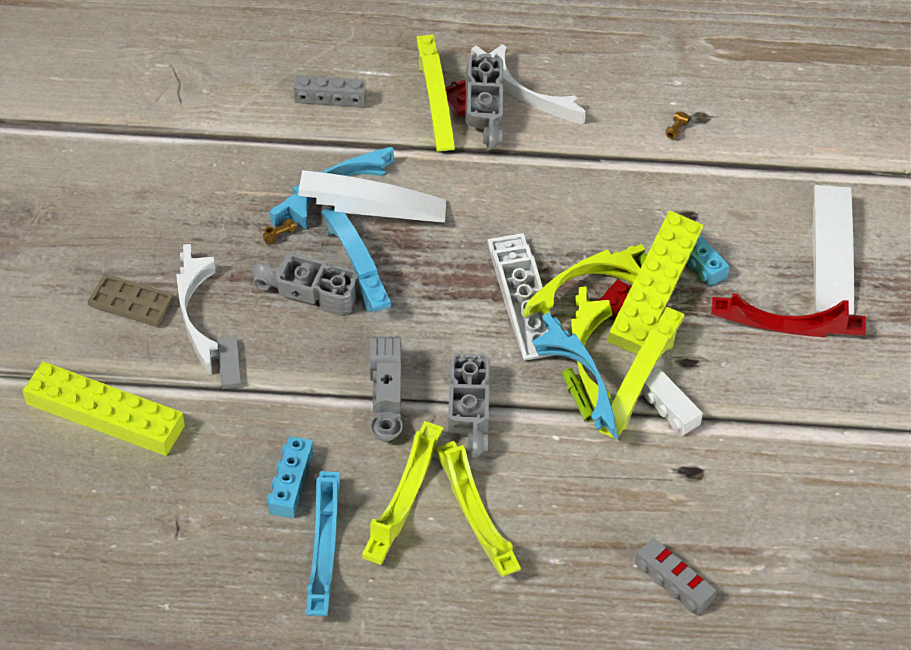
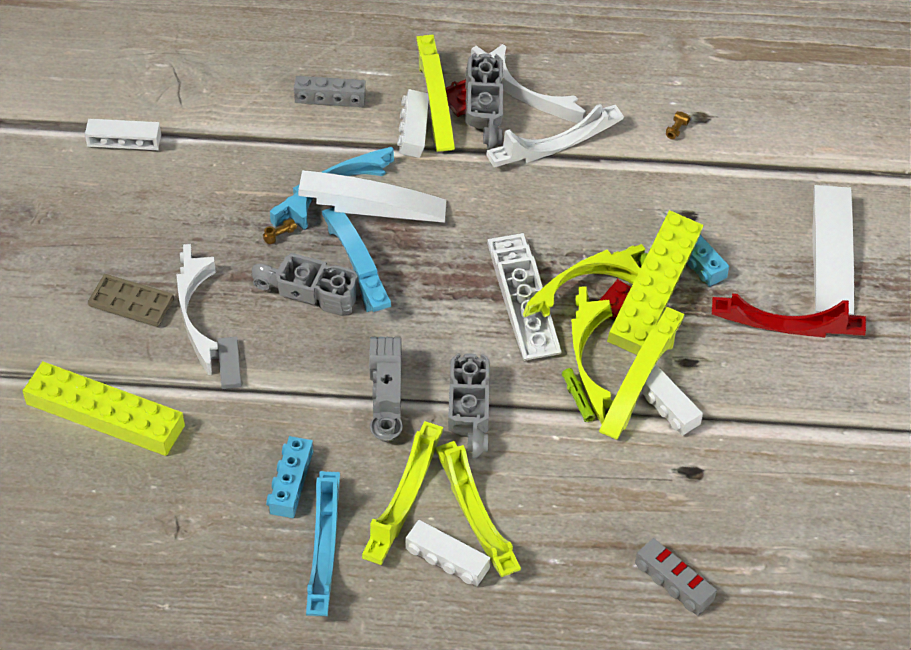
(104, 134): none -> white brick
(413, 123): none -> white brick
(447, 553): none -> white brick
(519, 148): none -> white slope
(561, 343): medium azure slope -> none

